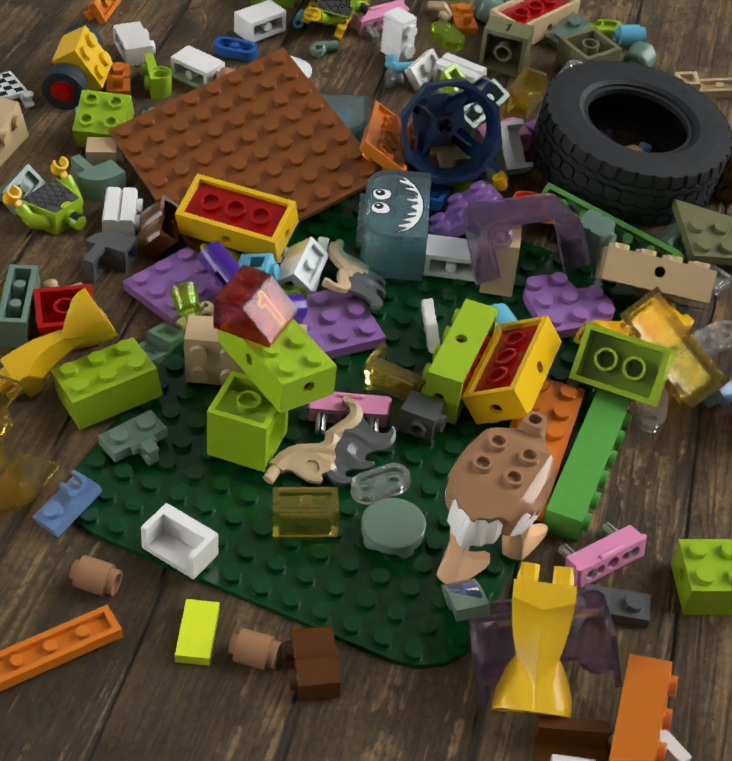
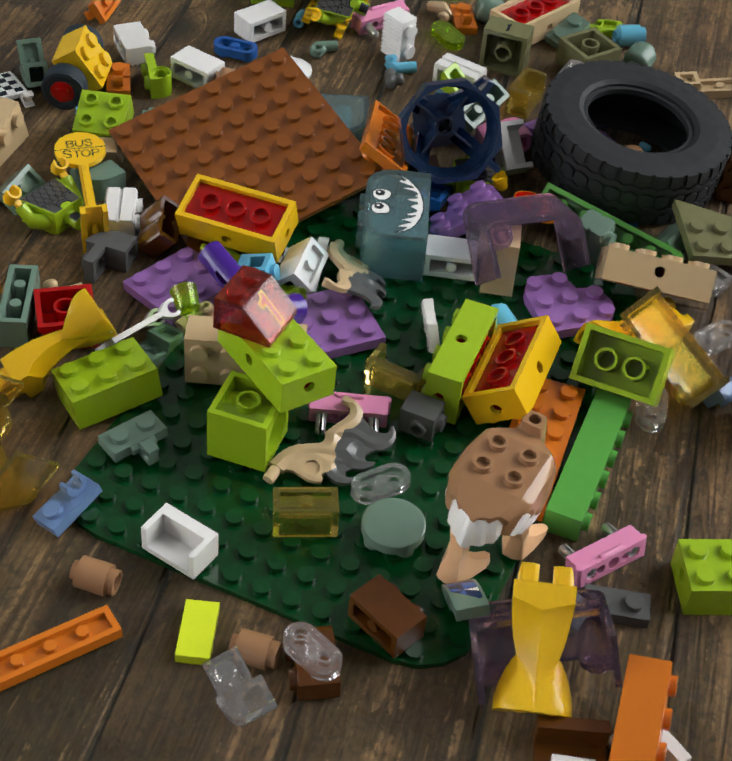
(31, 61): none -> sand green brick
(82, 152): none -> yellow piece
(148, 322): none -> white flag
(238, 693): none -> clear brick
(309, 649): none -> clear plate
(387, 615): none -> reddish brown brick
(422, 69): white plate -> none

